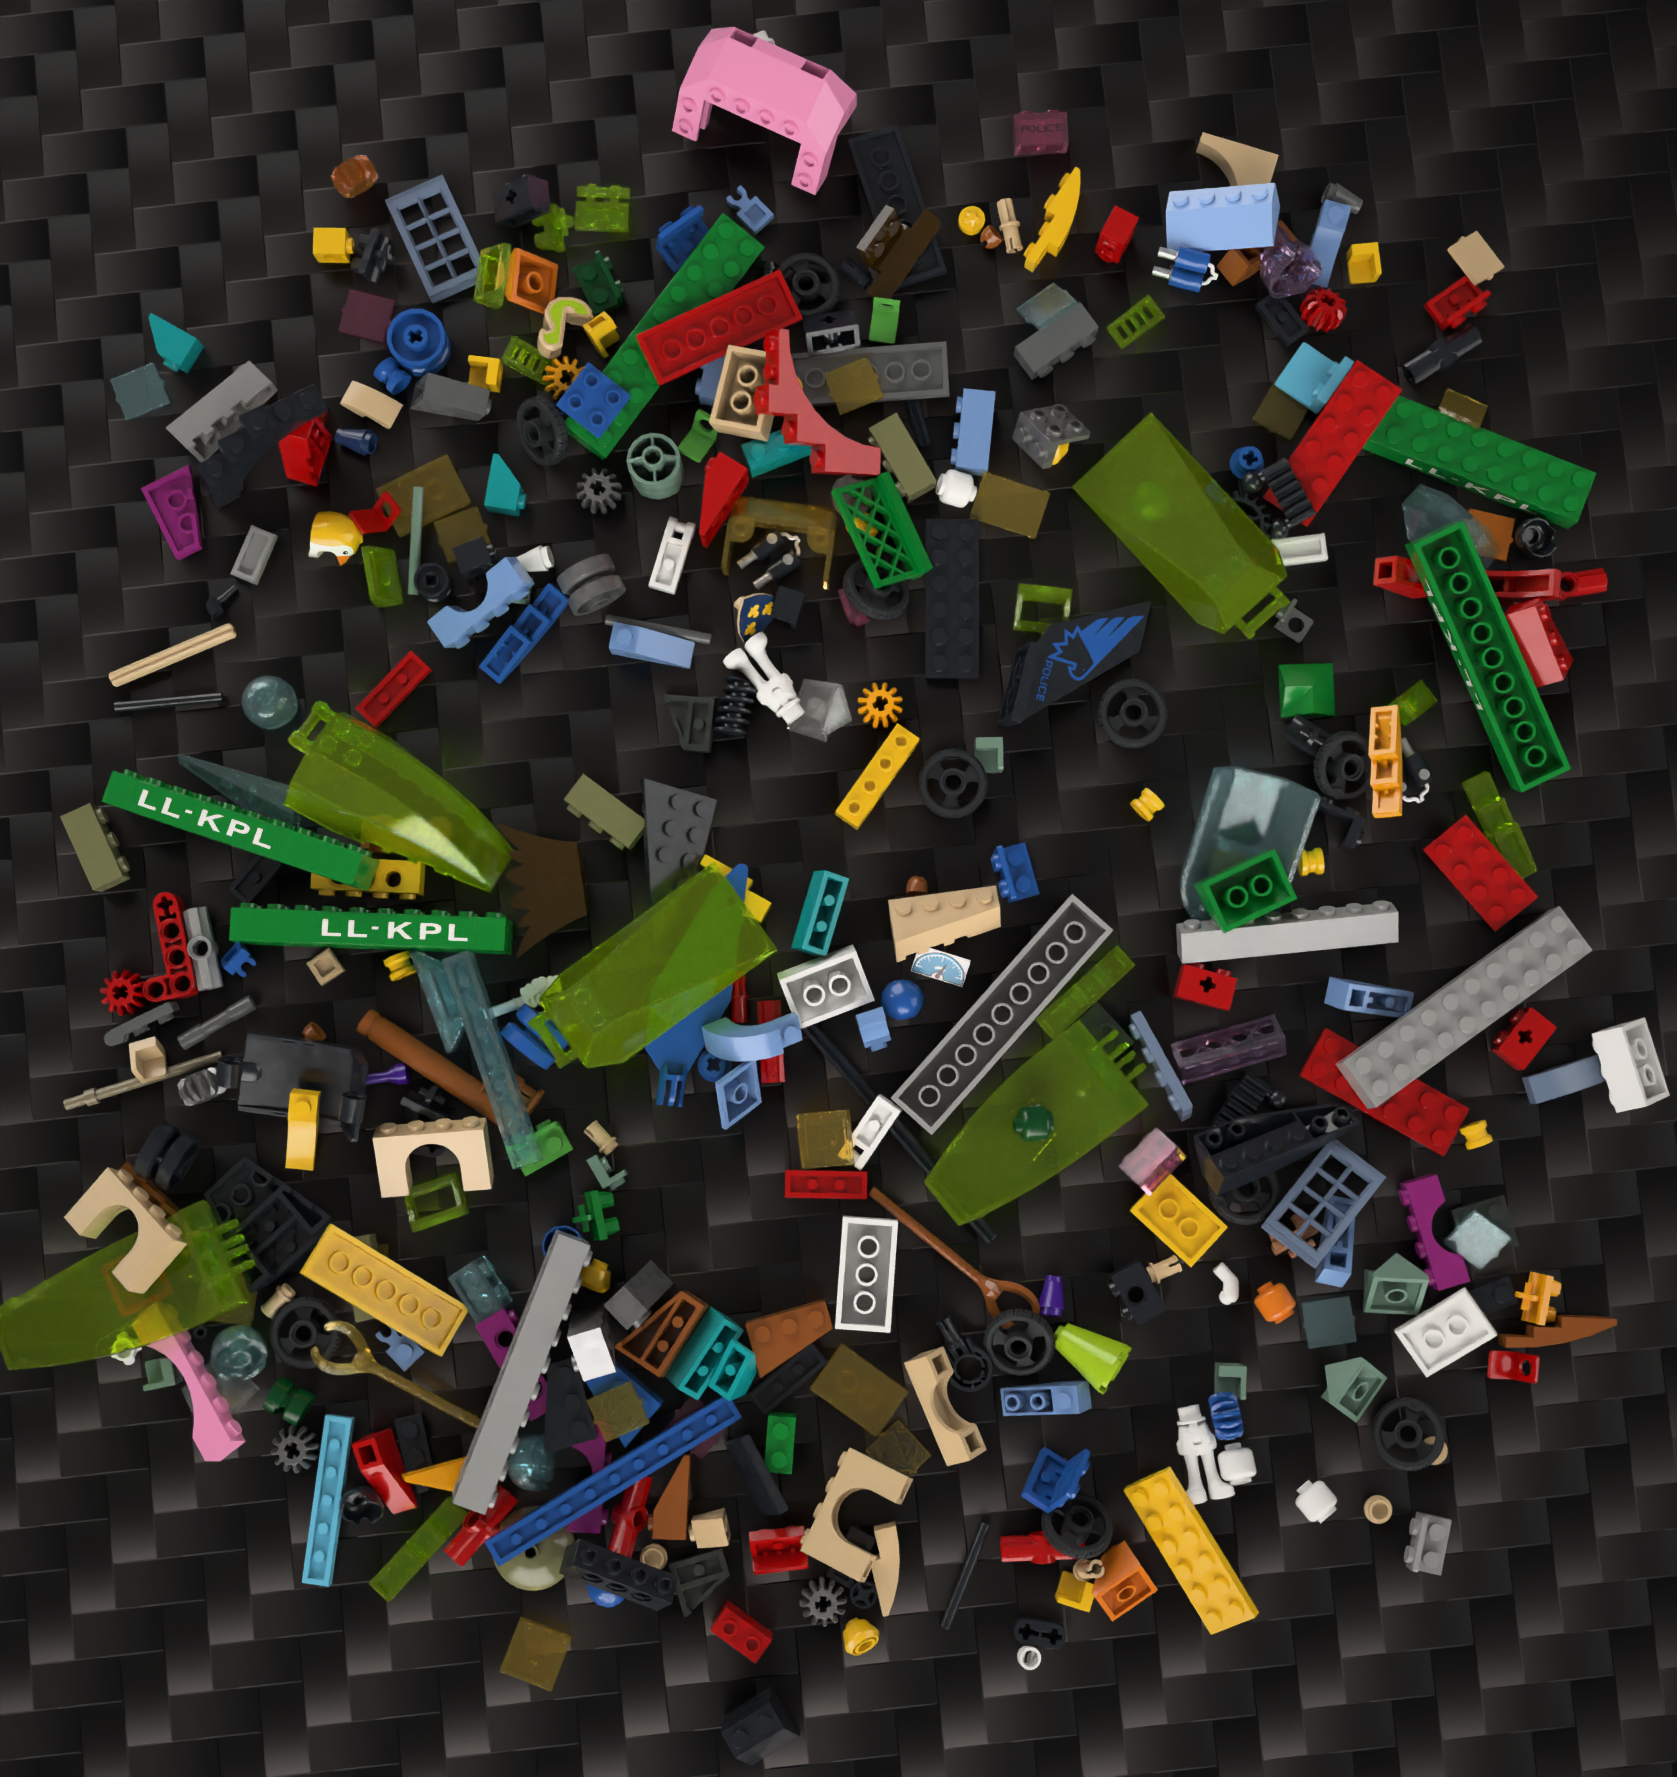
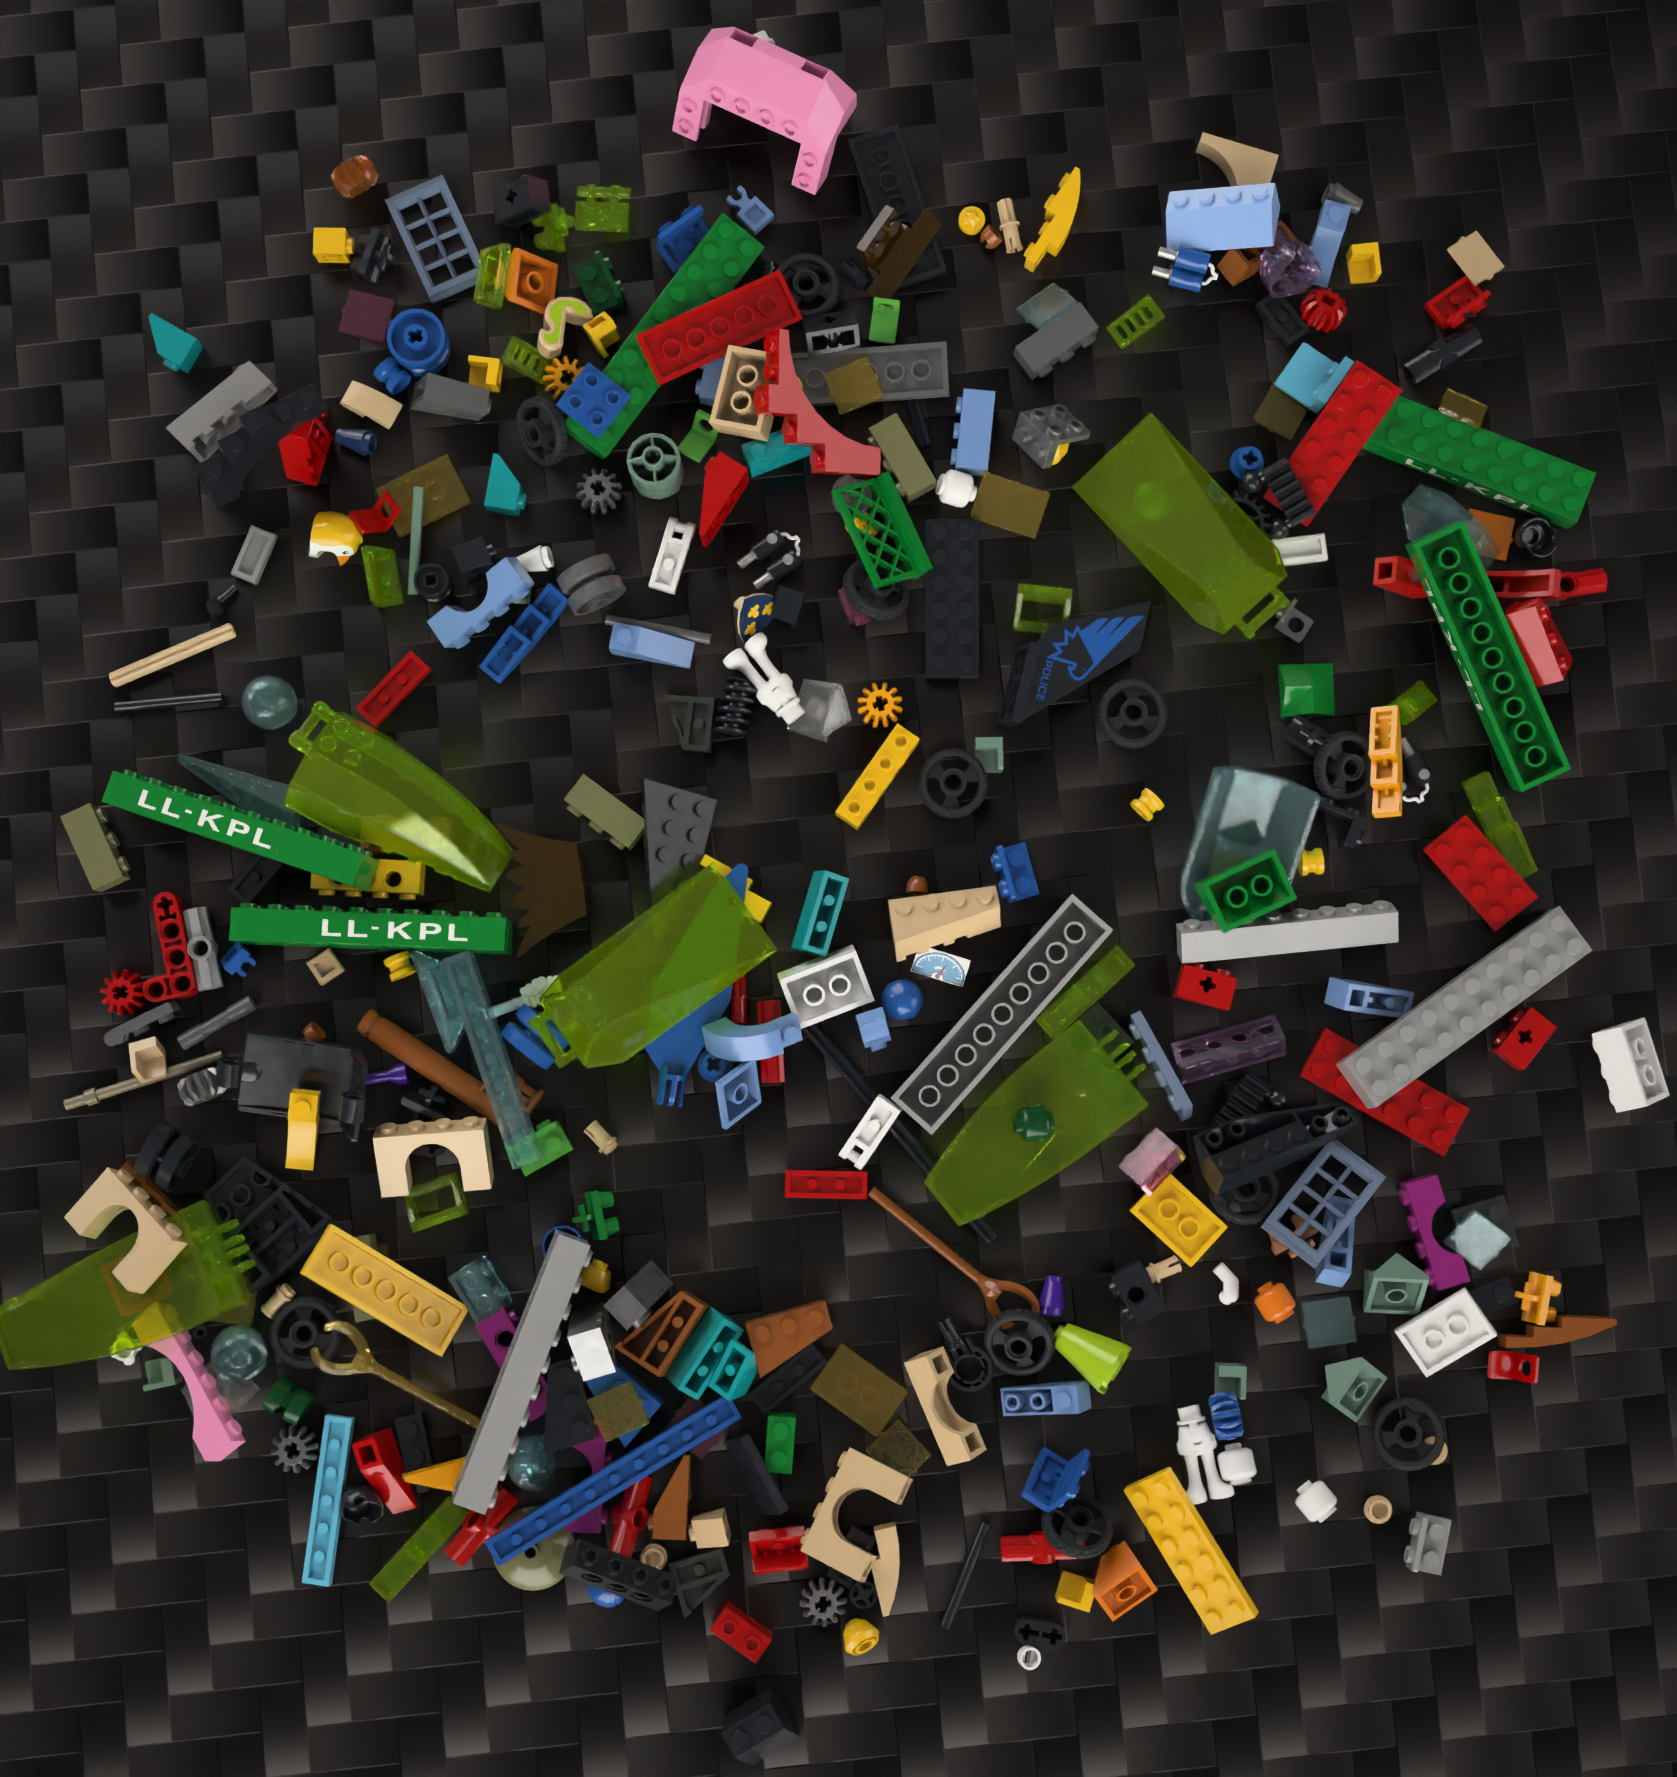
(140, 391): clear light blue piece -> none
(176, 511): magenta wing -> none
(402, 1349): medium blue plate -> none
(460, 529): clear yellow piece -> none
(536, 1654): clear yellow tile -> none
(601, 1169): sand green bracket -> none
(752, 512): clear yellow windscreen -> none
(825, 1139): clear yellow tile -> none
(866, 1274): white brick -> none
(1040, 133): clear pink brick -> none
(1086, 1569): tan pin -> none
(1116, 235): red brick -> none
(1476, 1134): yellow wheel -> none
(1563, 1079): sand blue slope -> none

